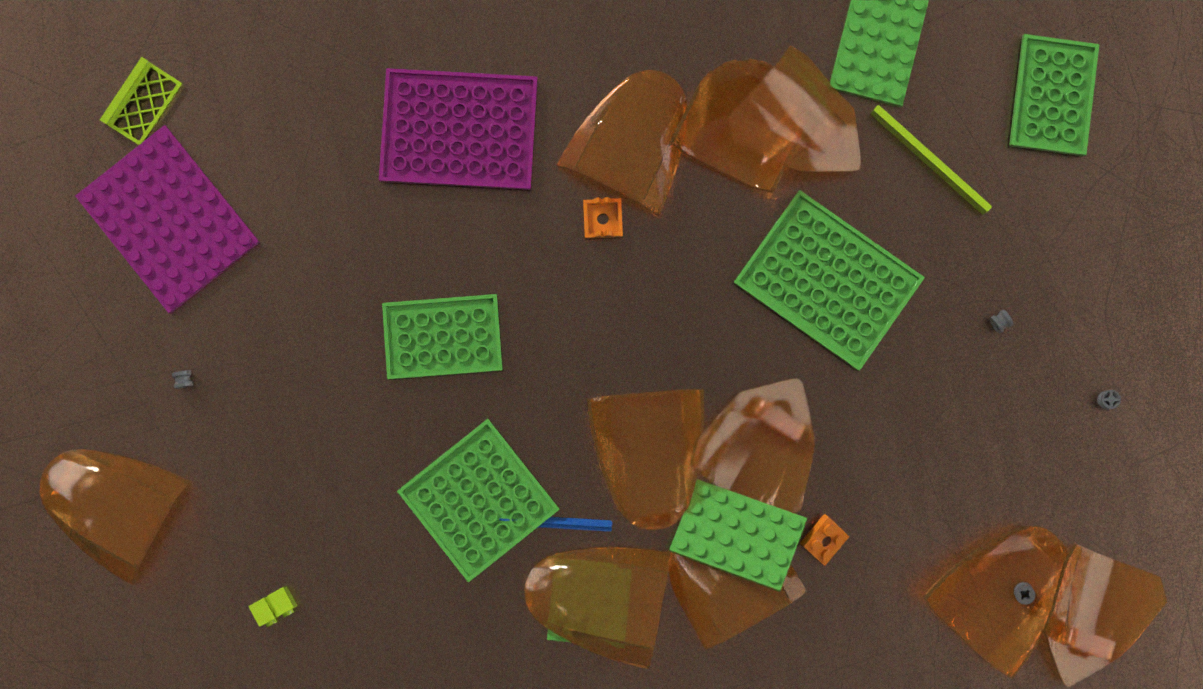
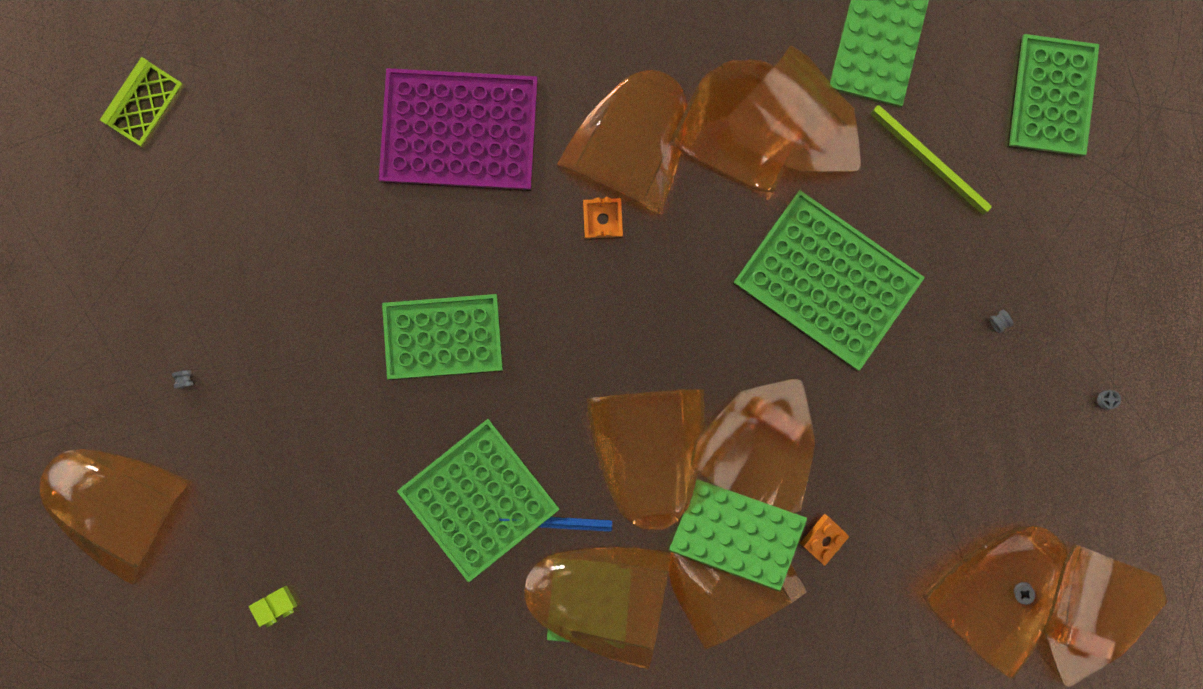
(167, 219): magenta plate -> none

